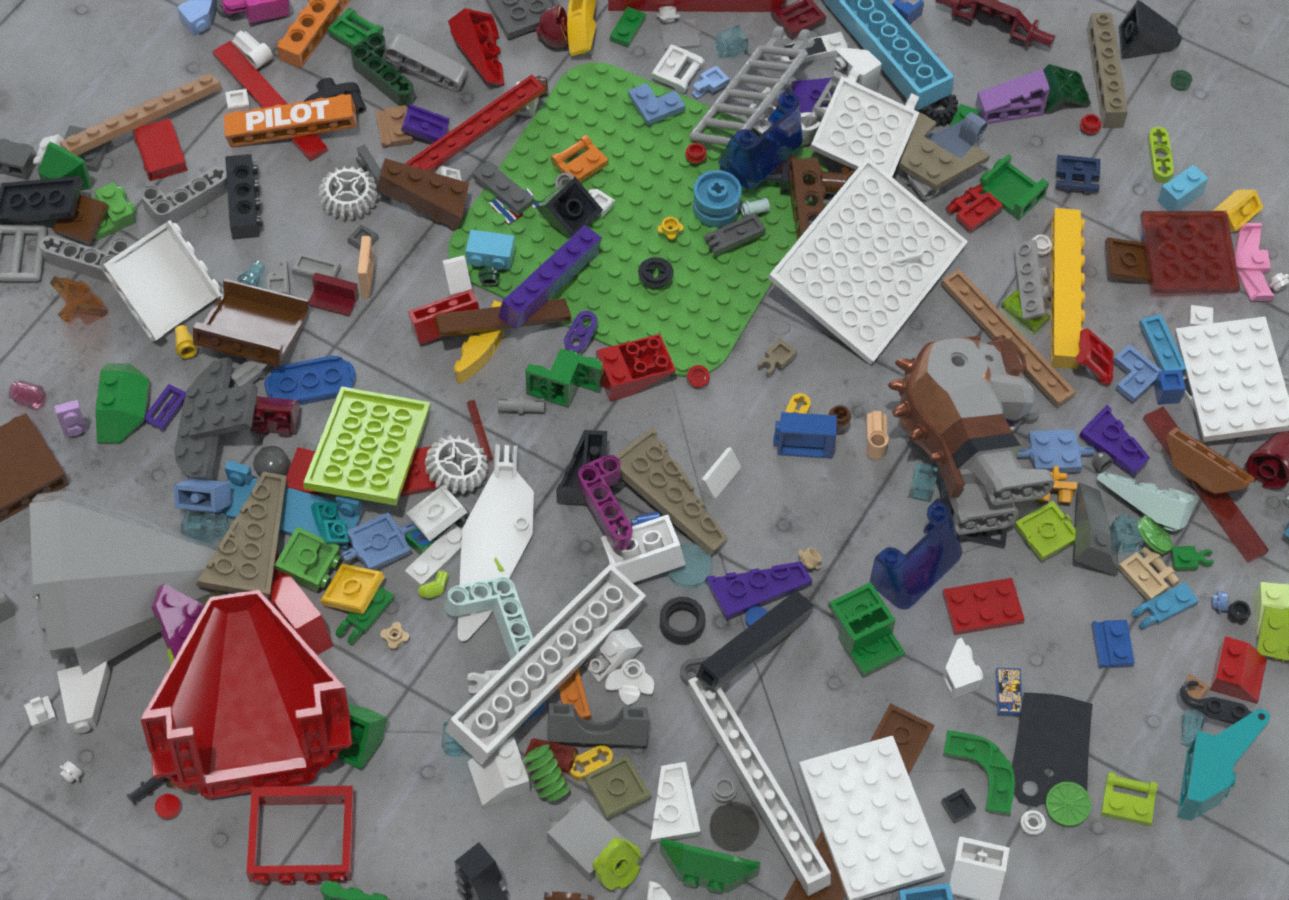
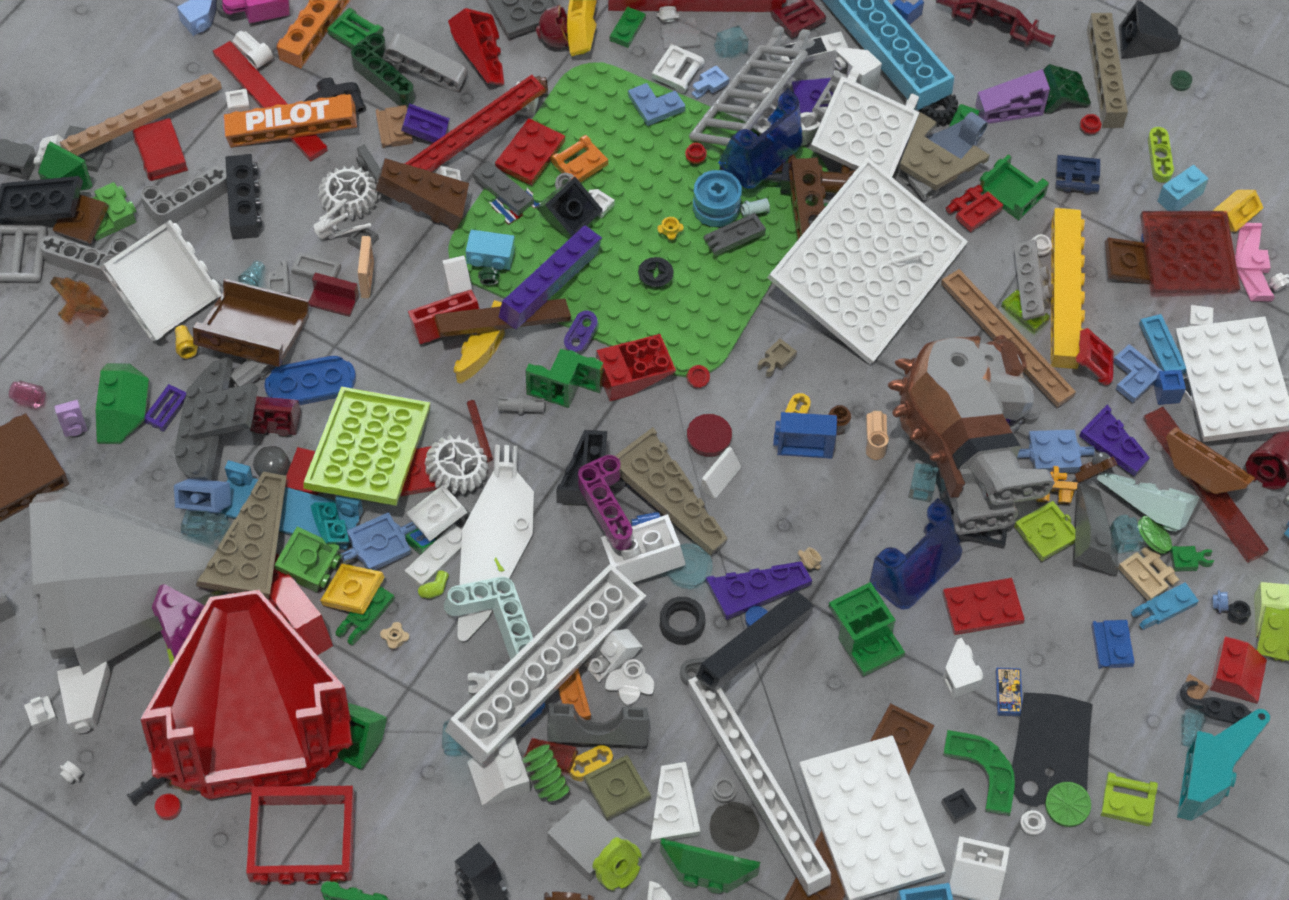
(327, 226): none -> white plant
(530, 151): none -> red plate
(709, 435): none -> dark red tile
(1089, 470): none -> reddish brown plate

